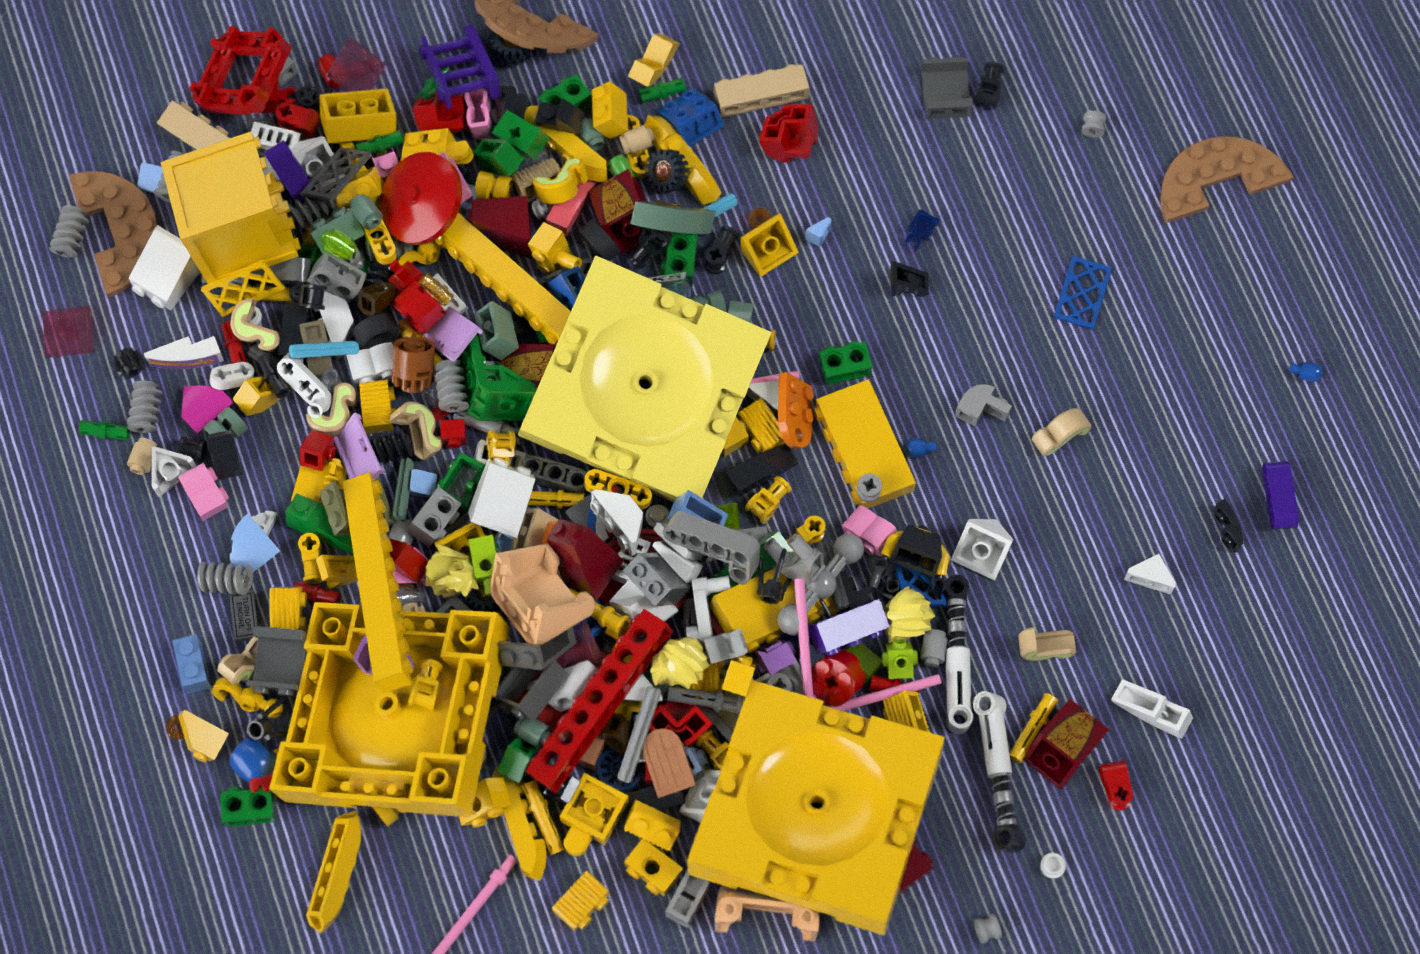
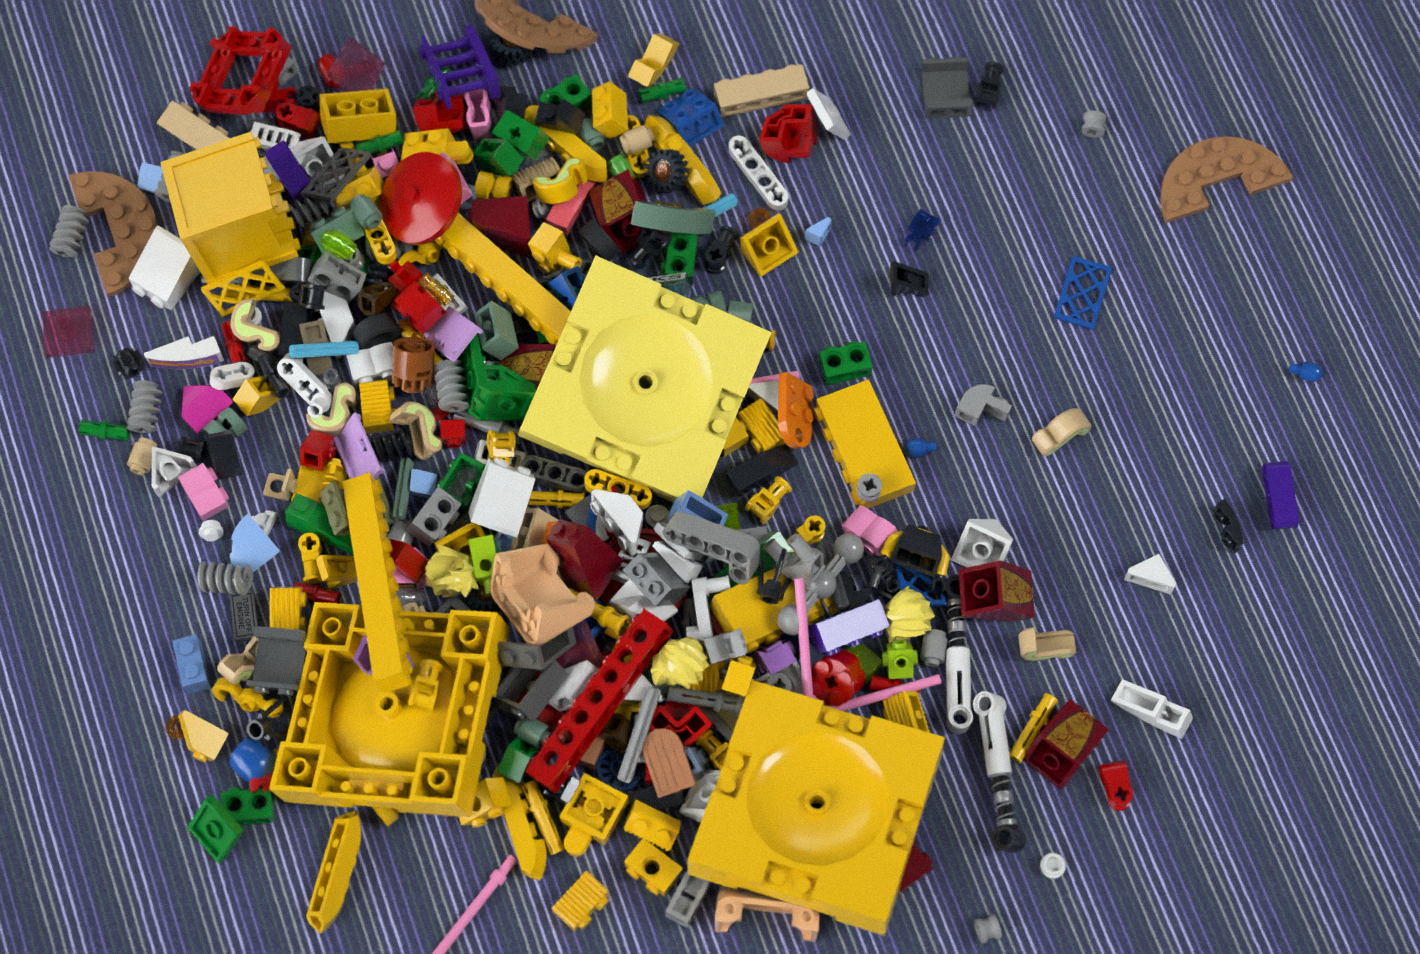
(210, 530): none -> white plate
(215, 829): none -> green tile
(289, 485): none -> tan bracket
(760, 171): none -> white beam
(828, 114): none -> white plate
(996, 592): none -> dark red slope

